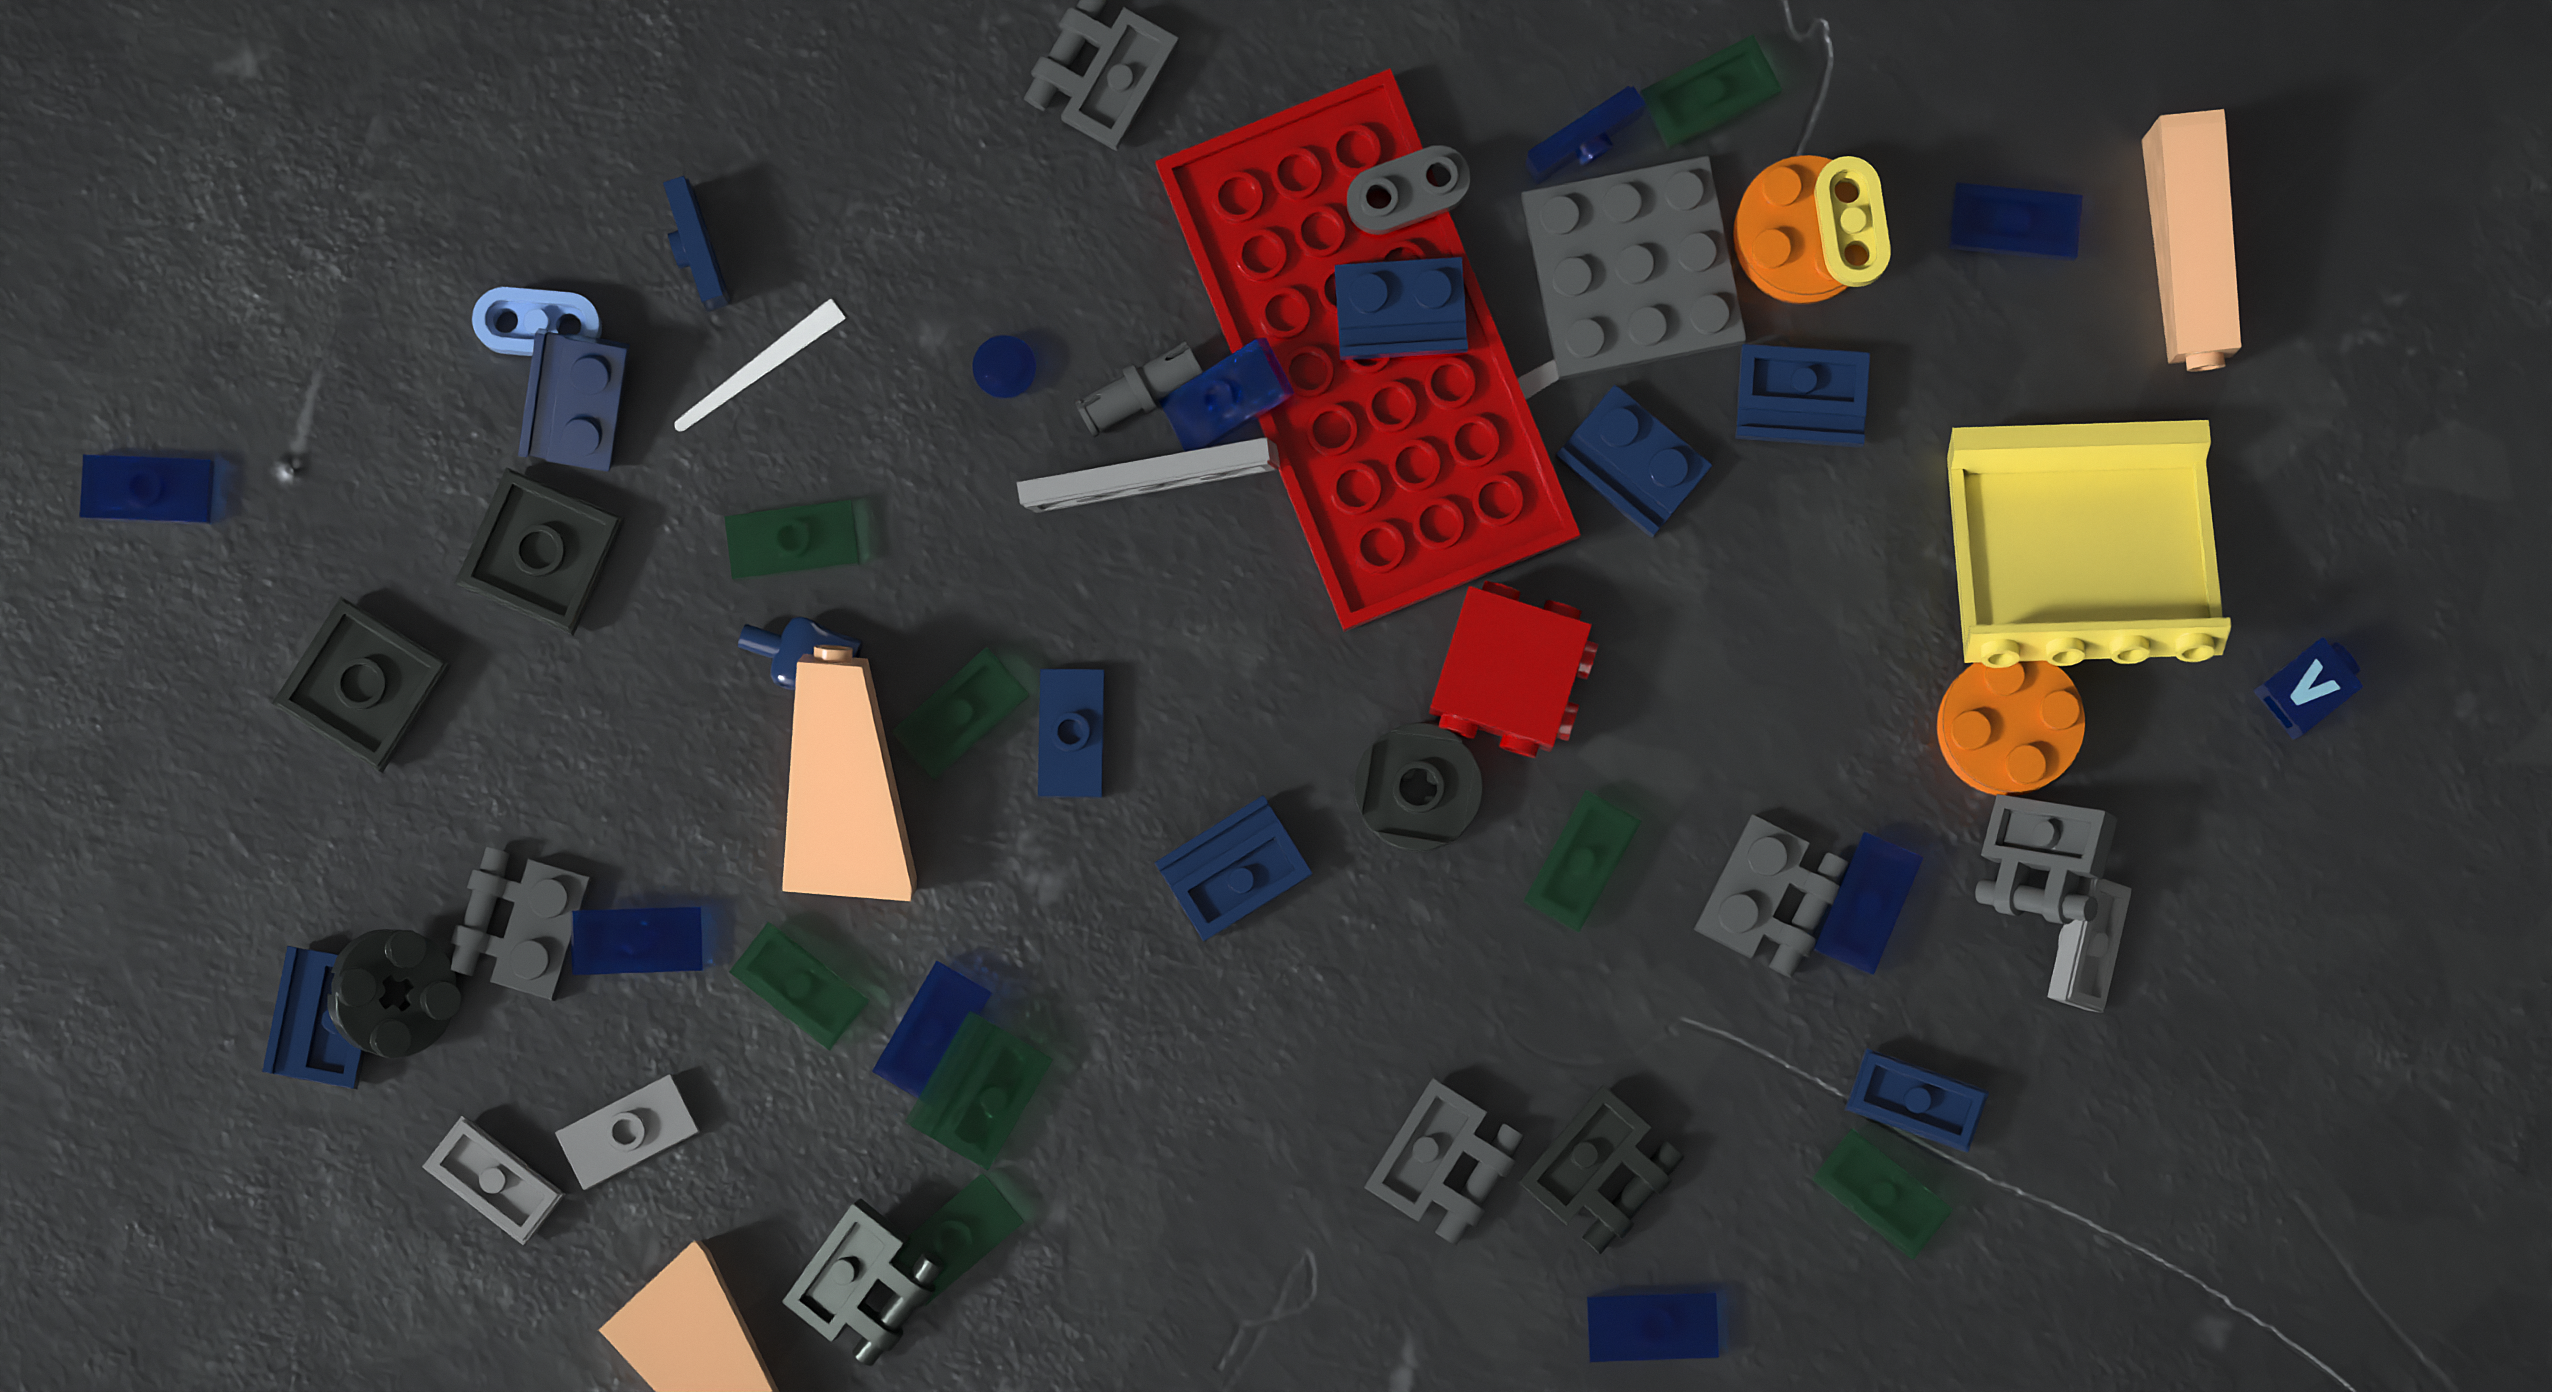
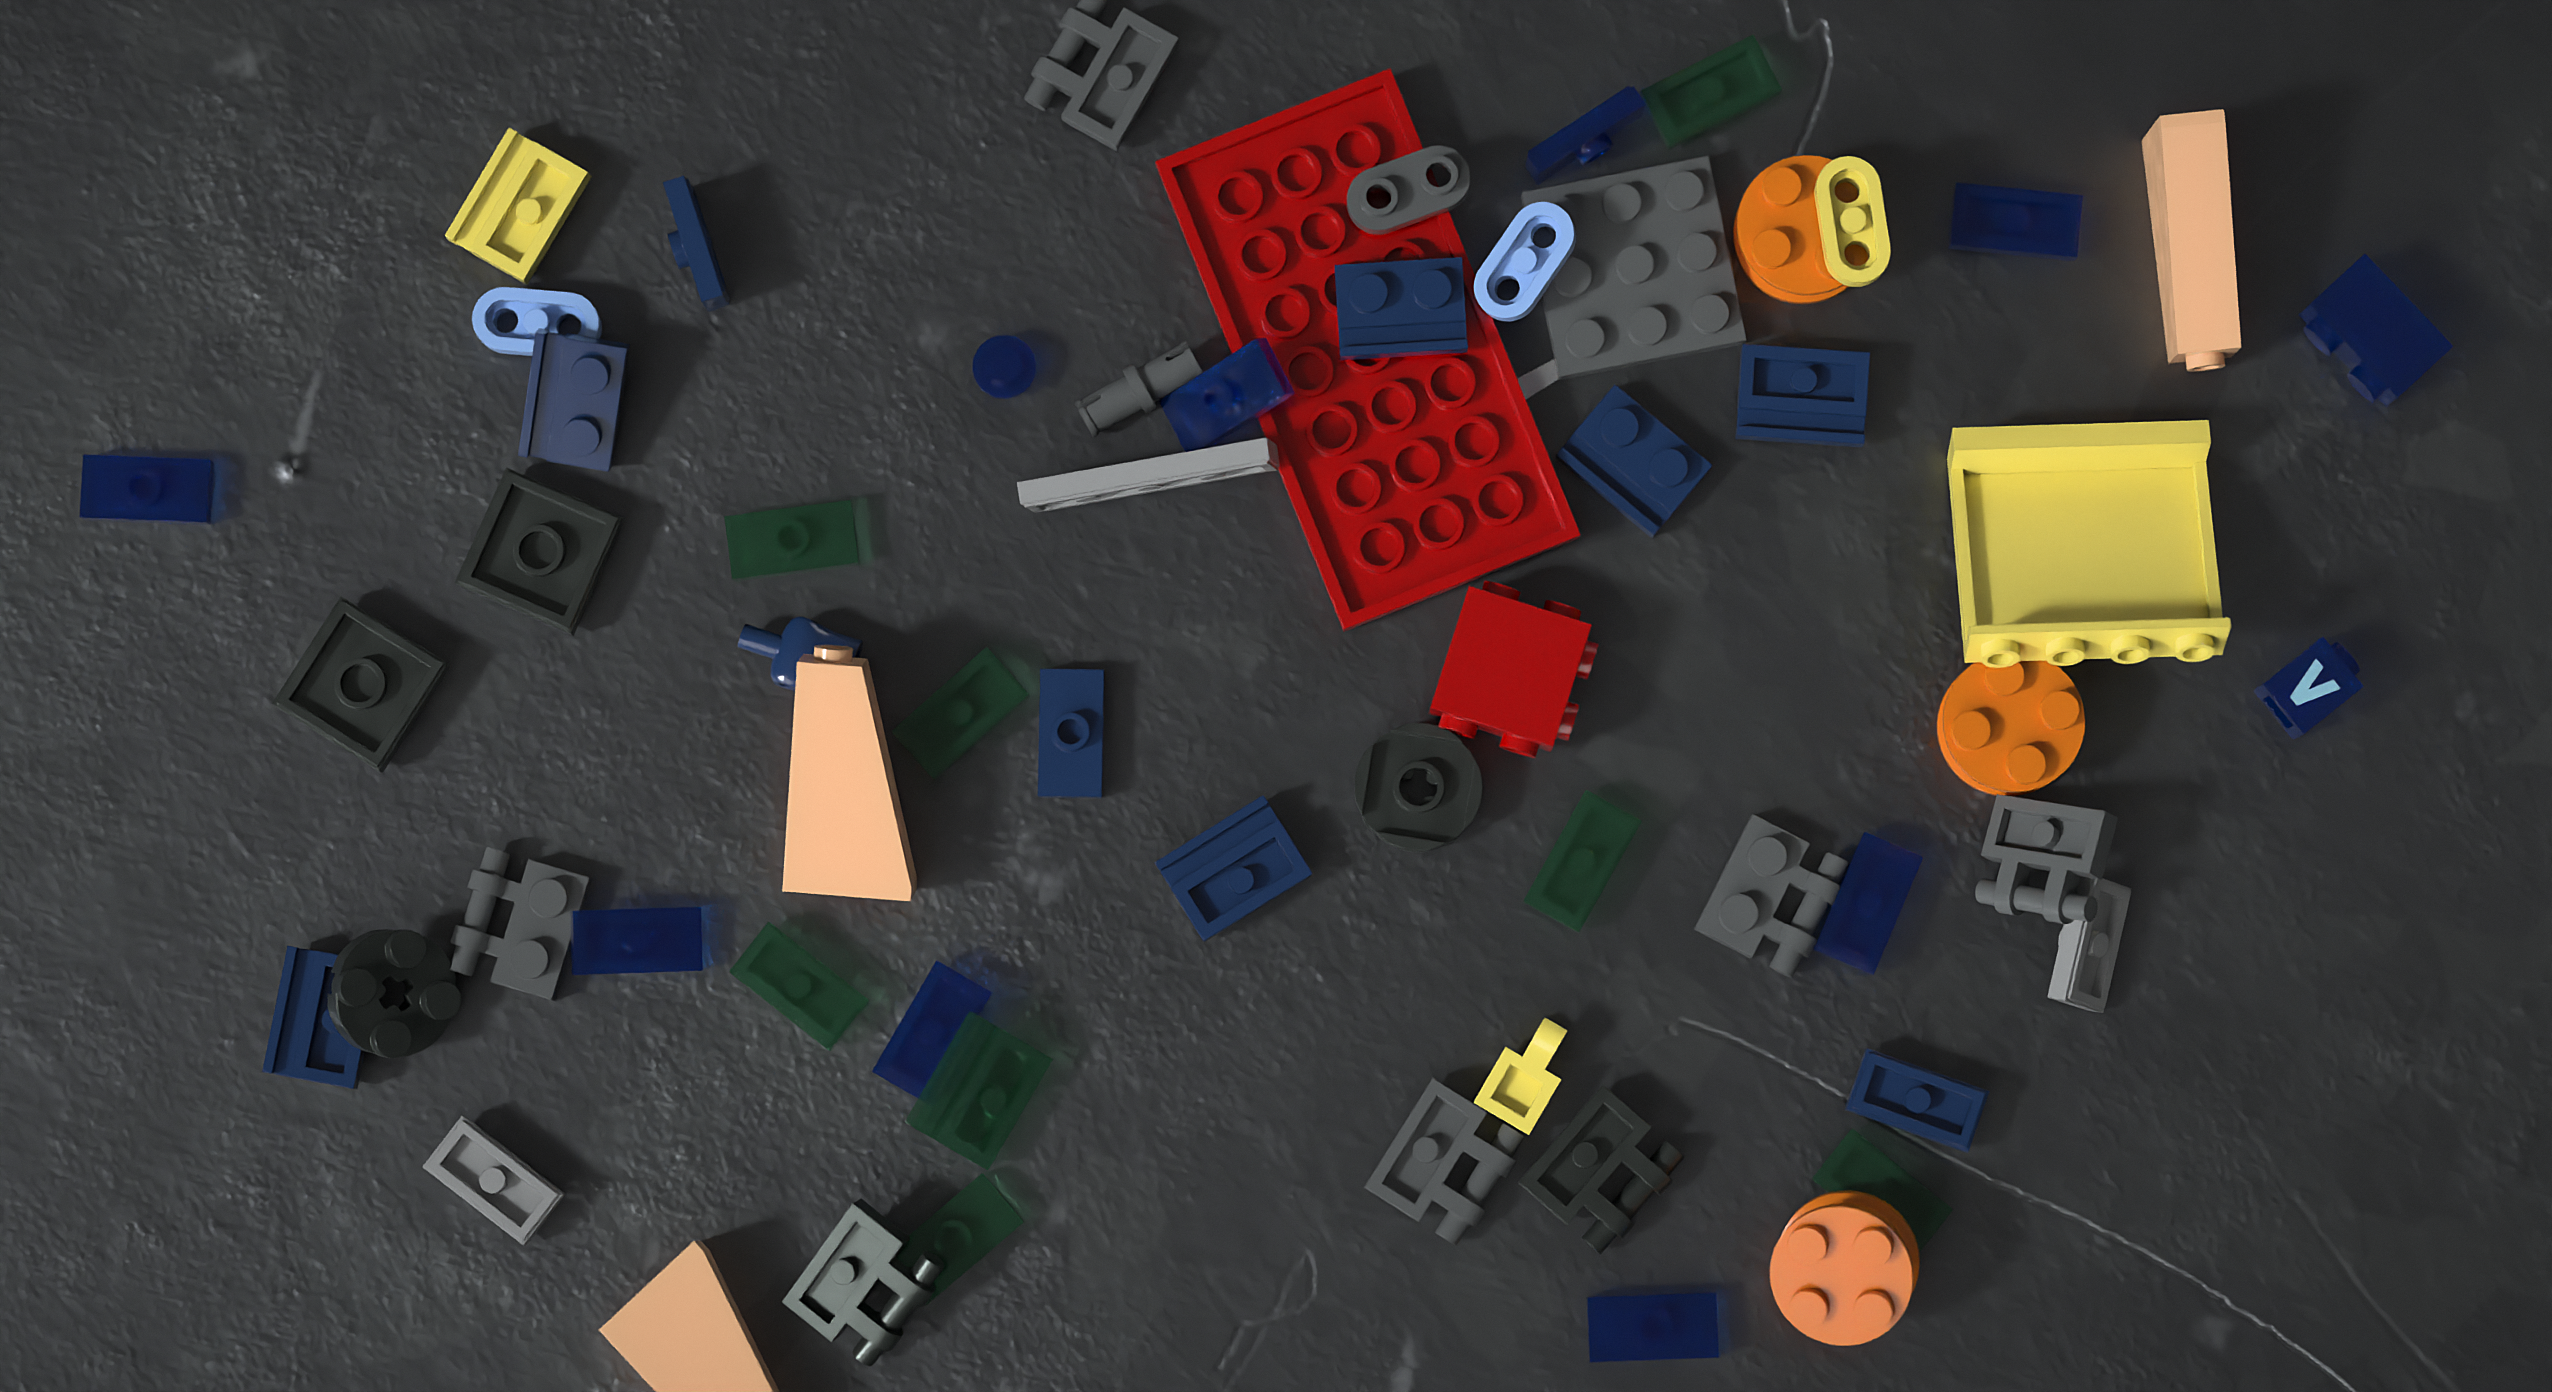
(518, 206): none -> light yellow plate
(627, 1132): light grey plate -> none
(797, 338): white sticker -> none
(1520, 1084): none -> light yellow plate
(1522, 261): none -> light blue plate
(1845, 1267): none -> orange wheel
(2373, 332): none -> clear blue brick

